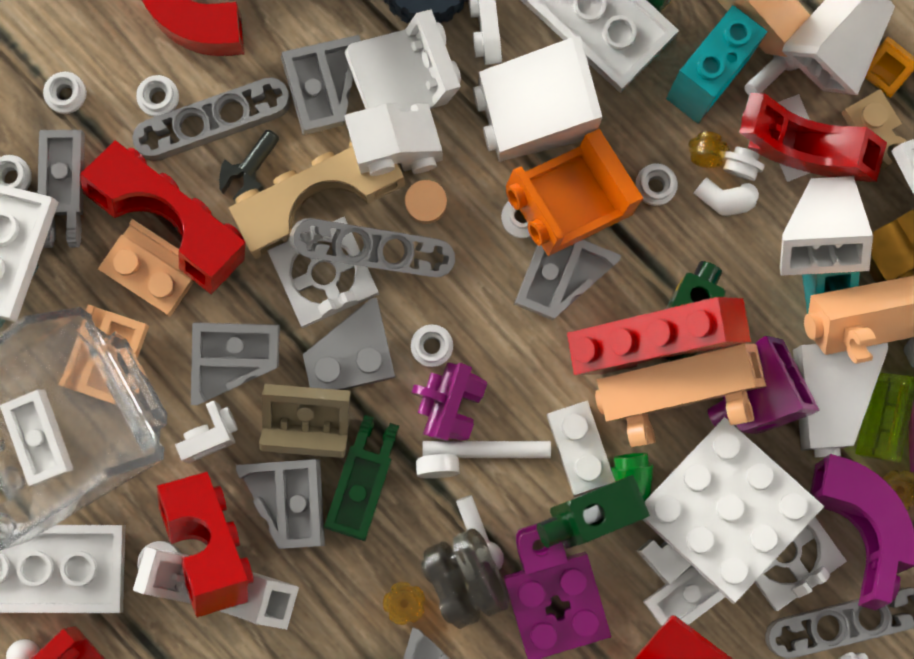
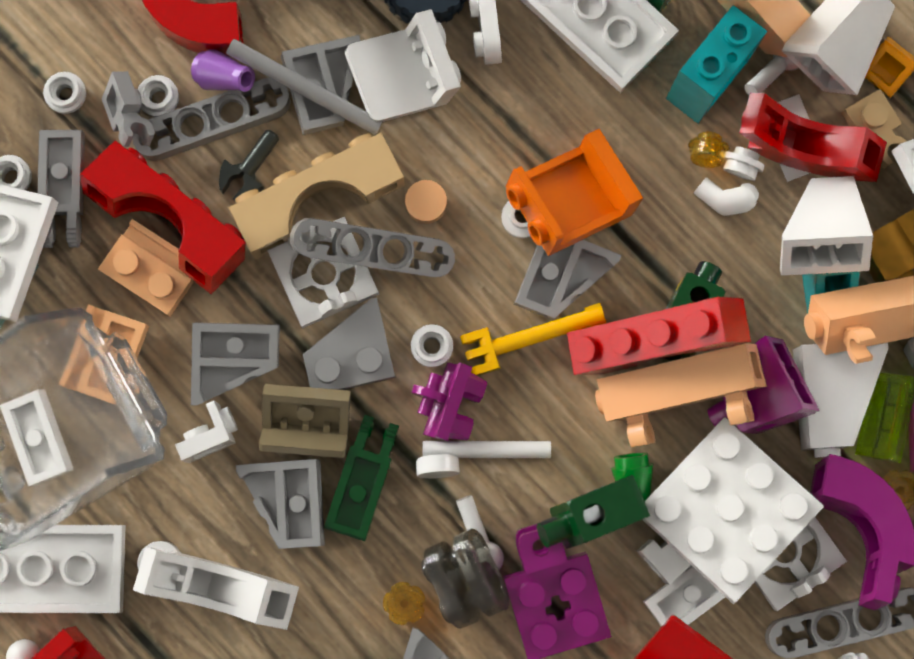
(122, 107): none -> light grey plate
(217, 574): red arch -> none
(220, 72): none -> medium lavender cone
(303, 86): none -> light grey bar
(392, 136): white brick -> none
(491, 348): none -> yellow hinge
(538, 100): white slope -> none
(580, 447): white plate -> none
(659, 172): white plate -> none

